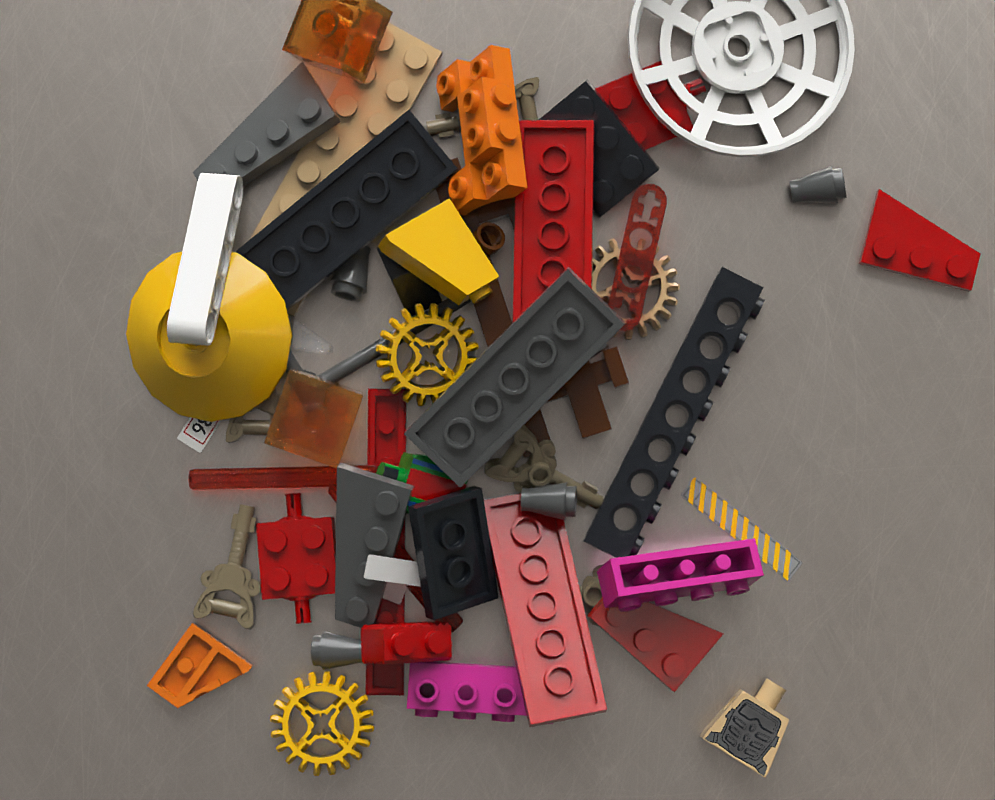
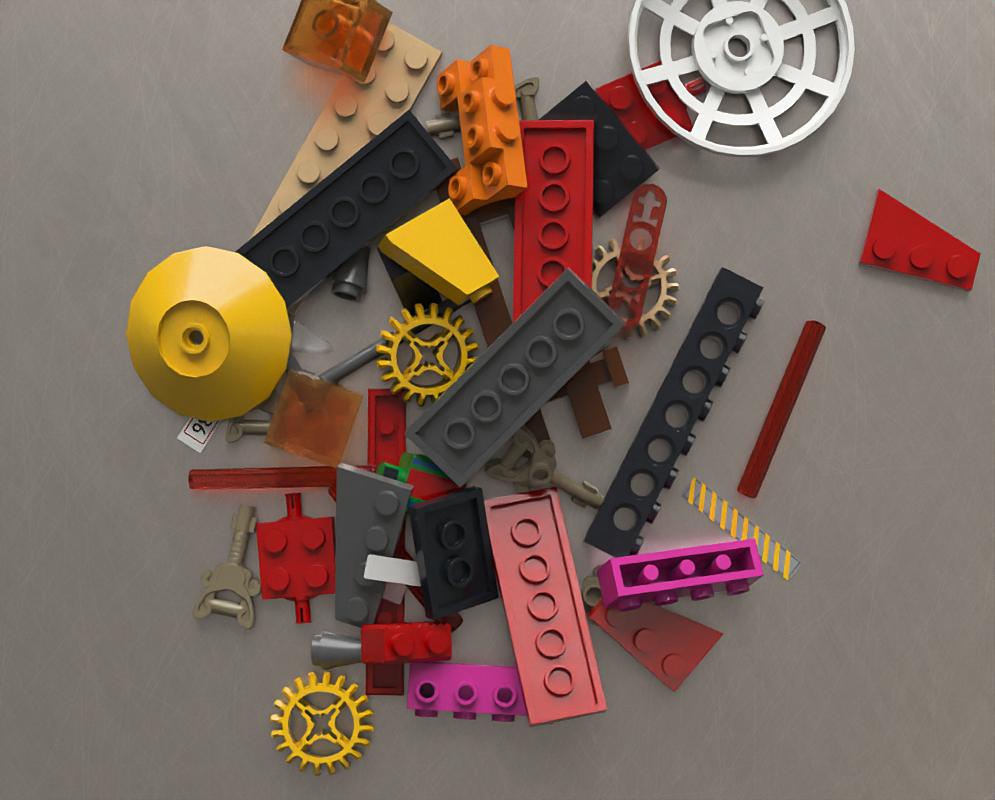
(196, 667): orange wing -> none
(205, 259): white beam -> none
(274, 130): dark grey wing -> none
(492, 237): reddish brown hinge -> none
(551, 500): dark grey cone -> none
(750, 727): torso -> none
(781, 408): none -> clear red axle
(821, 186): dark grey cone -> none

